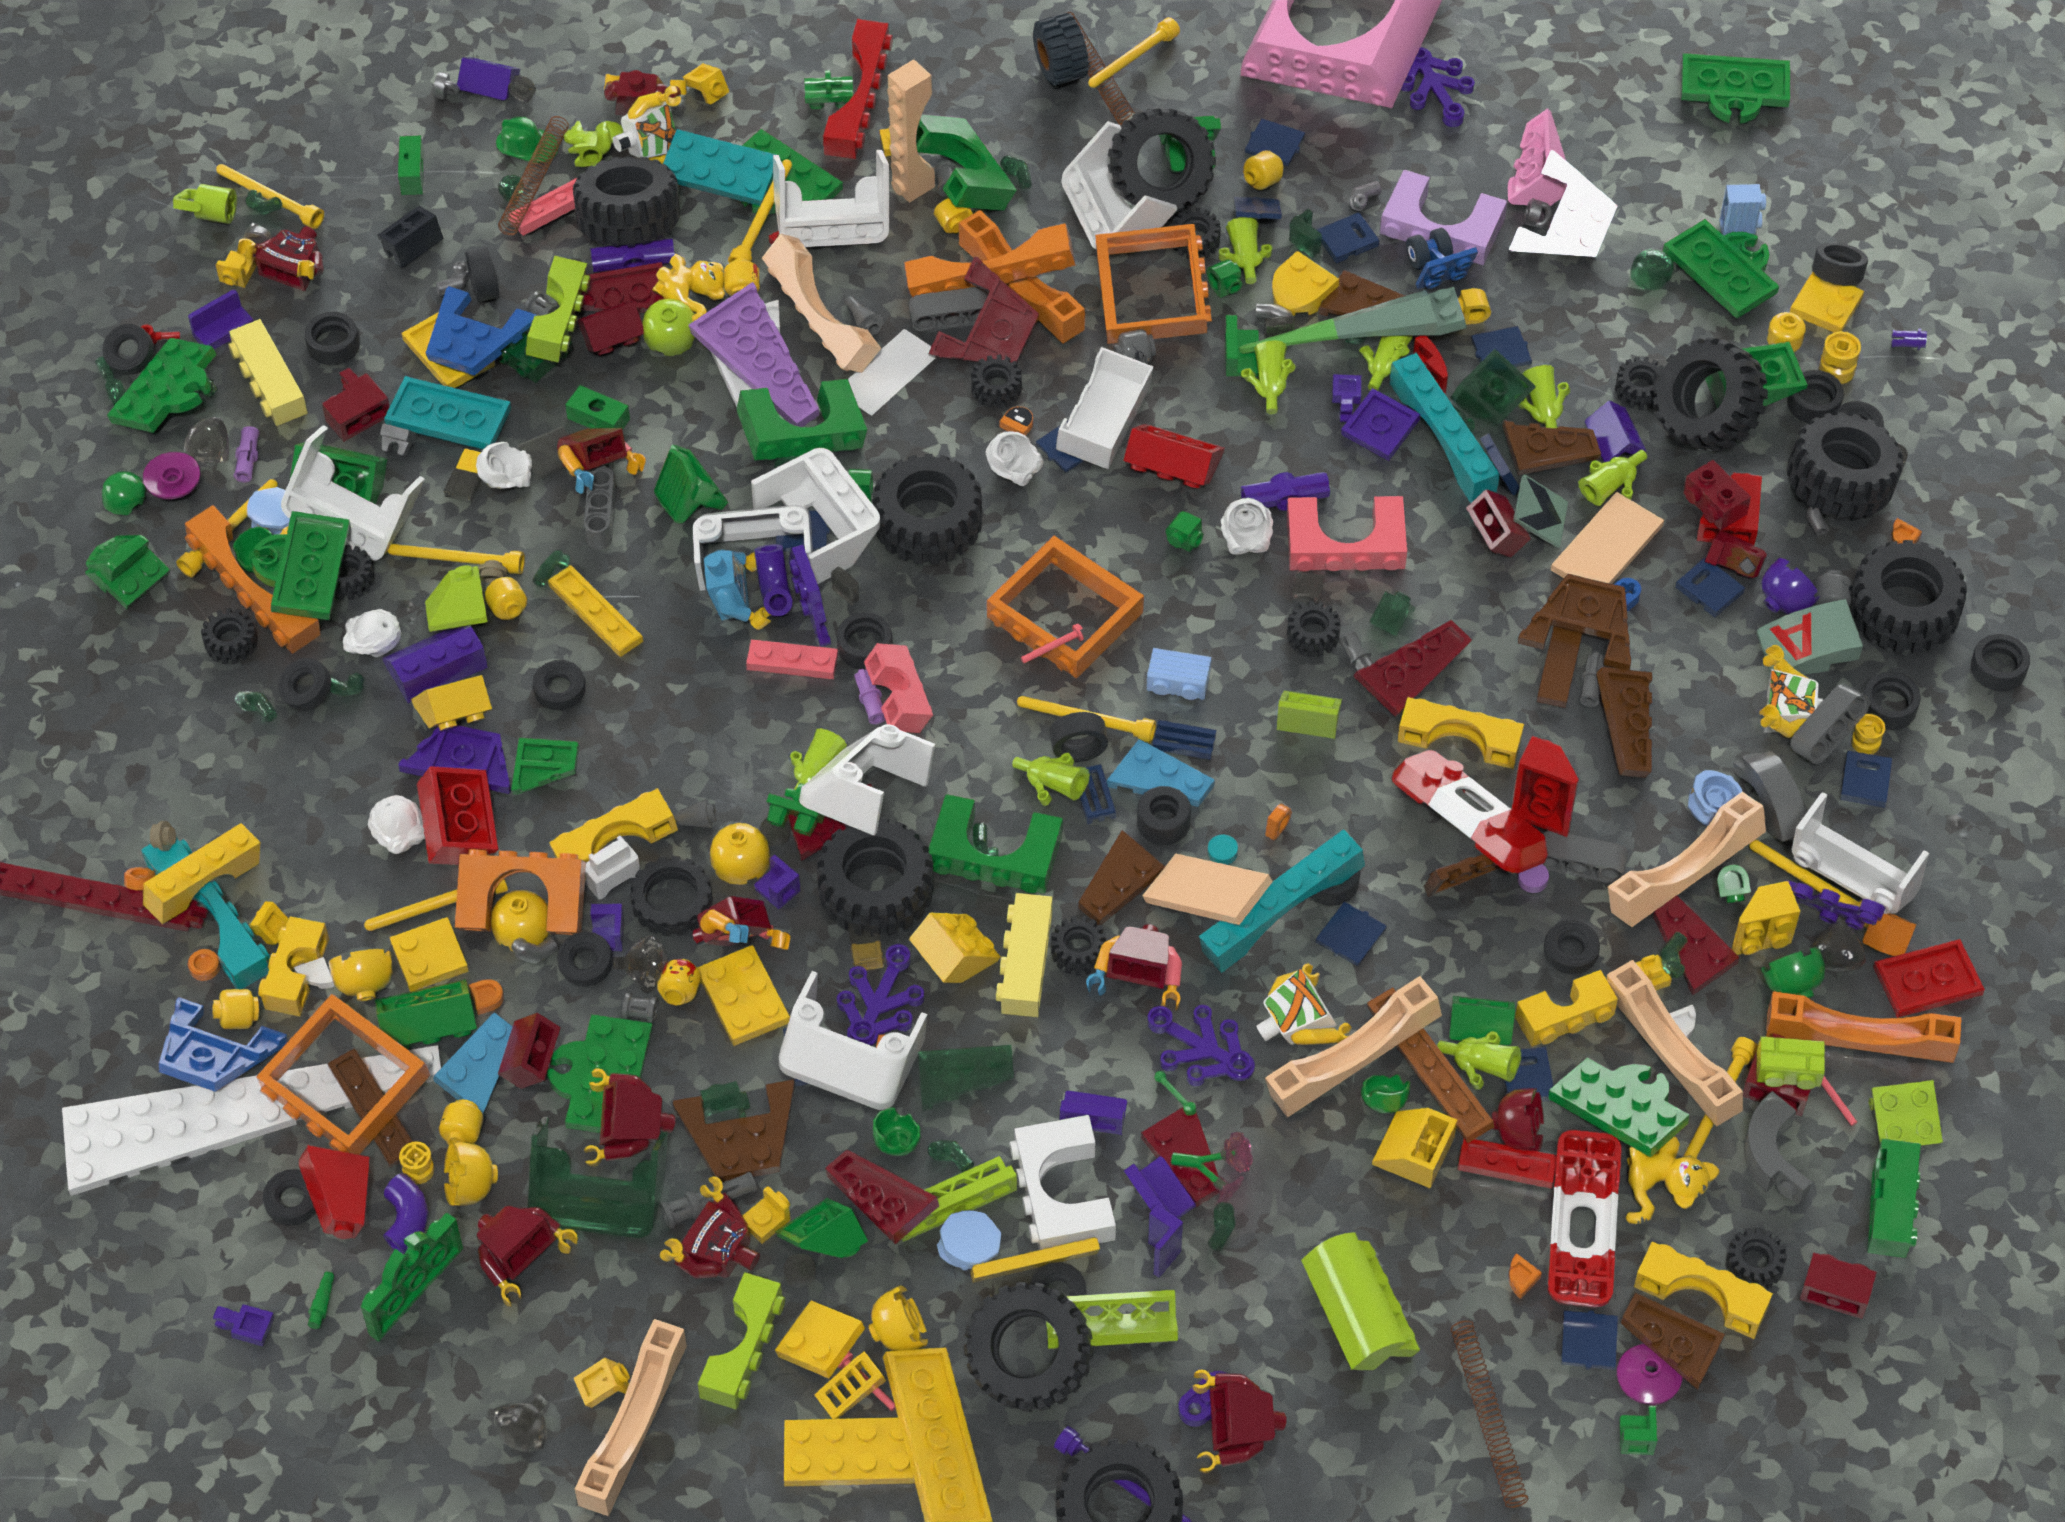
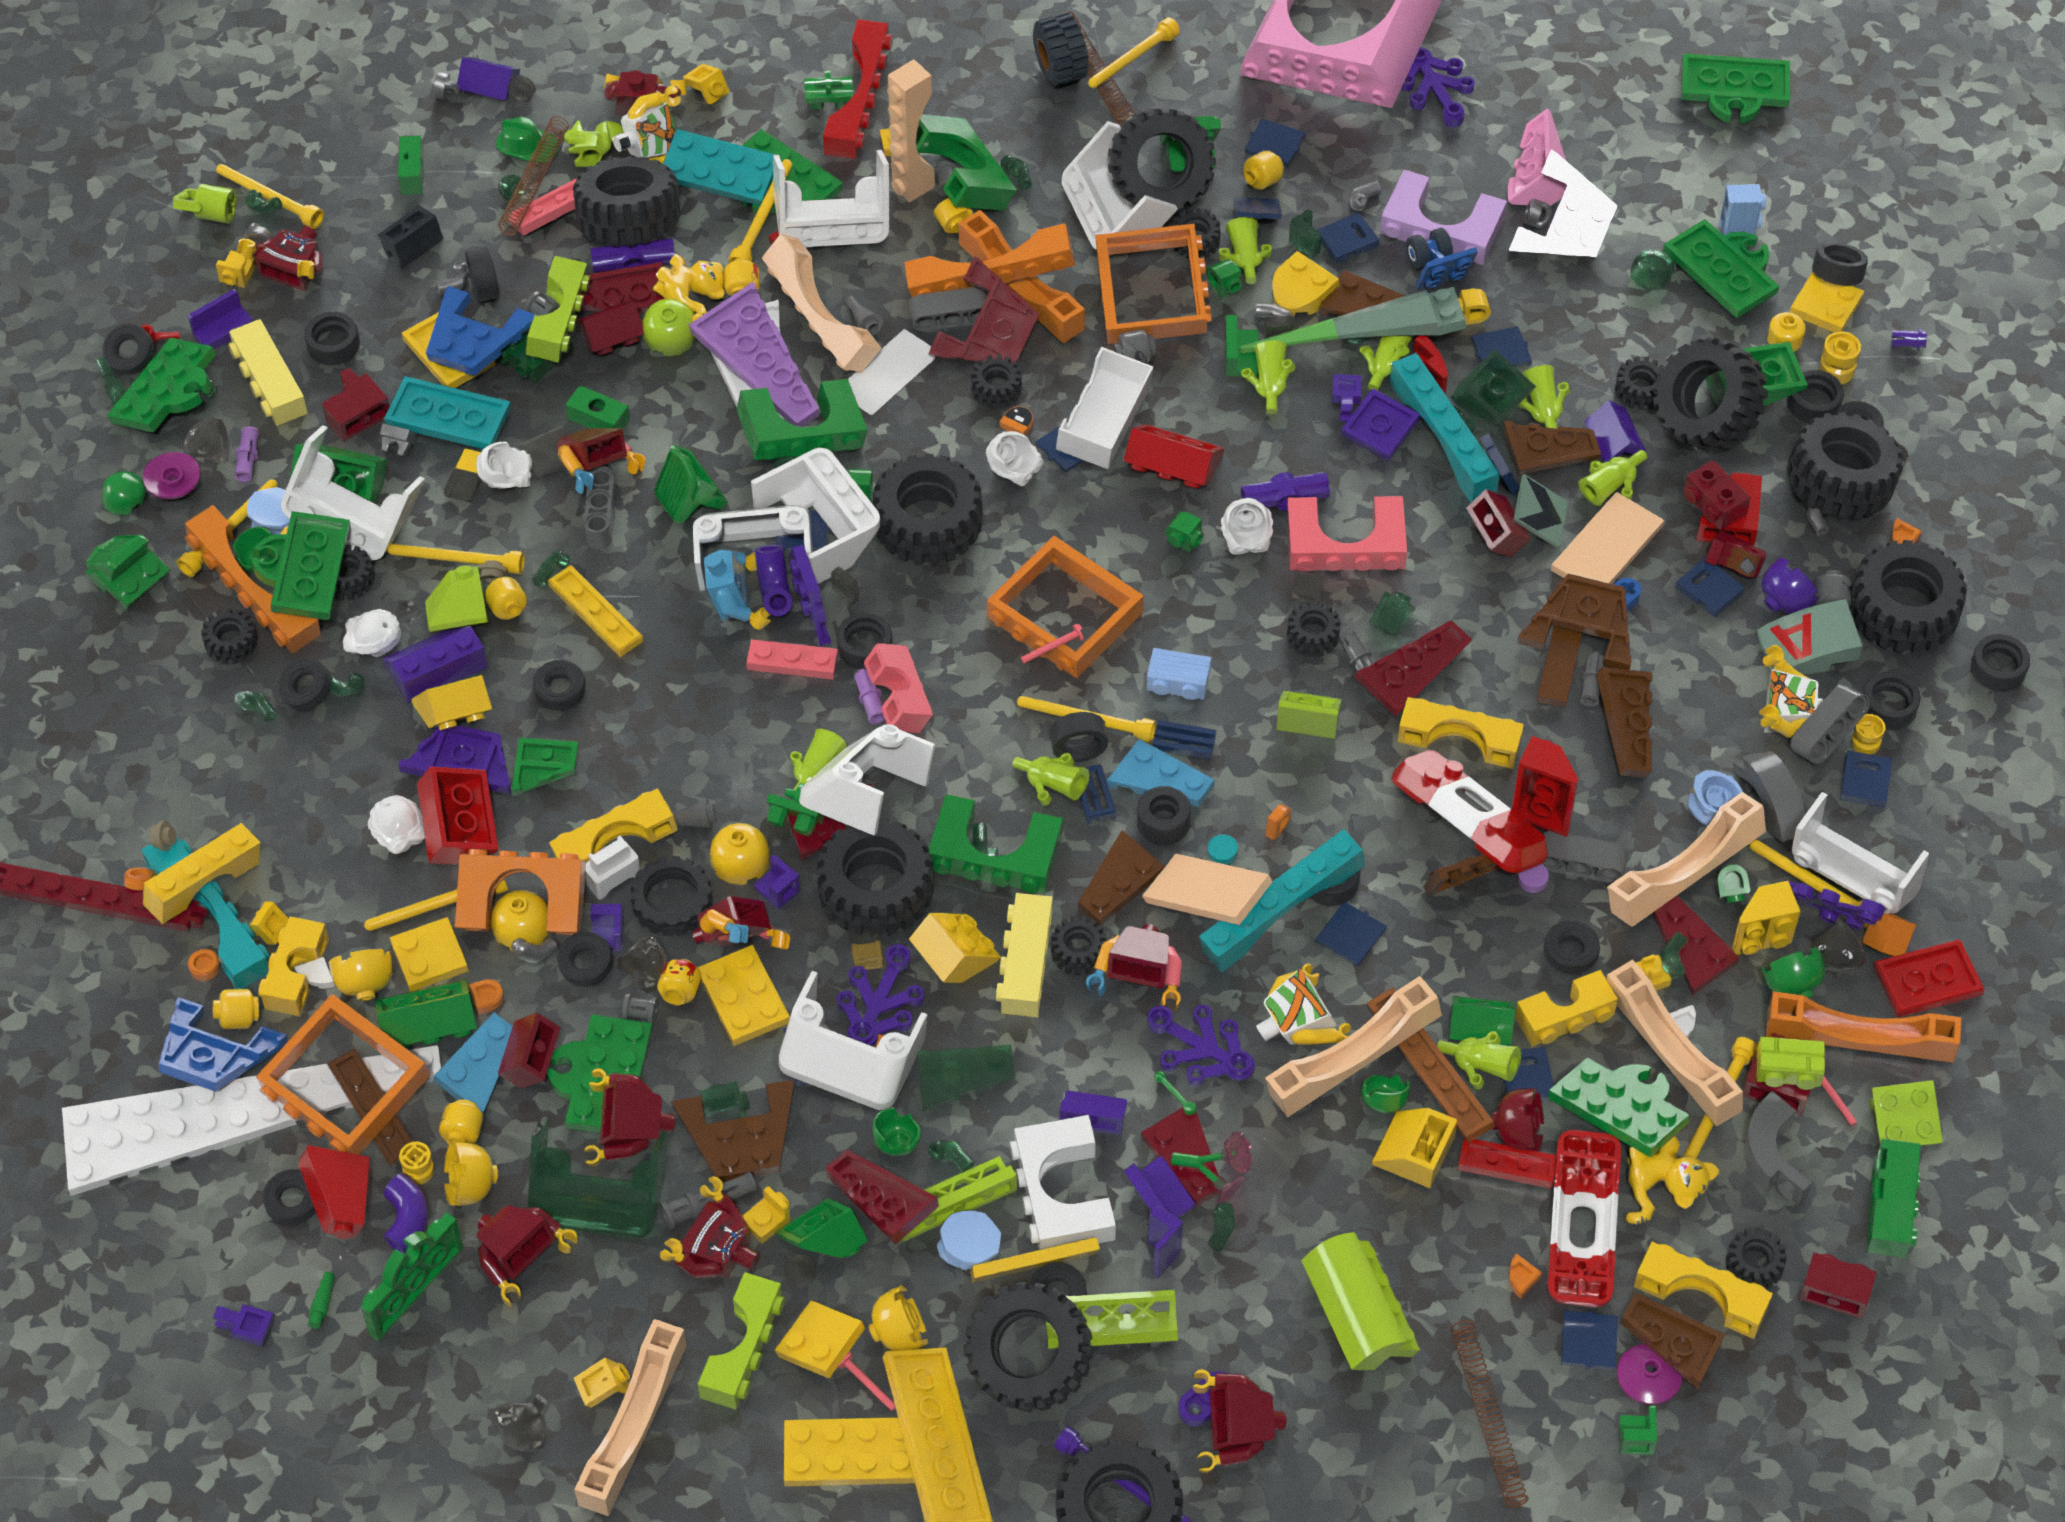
(842, 1377): yellow slope -> none

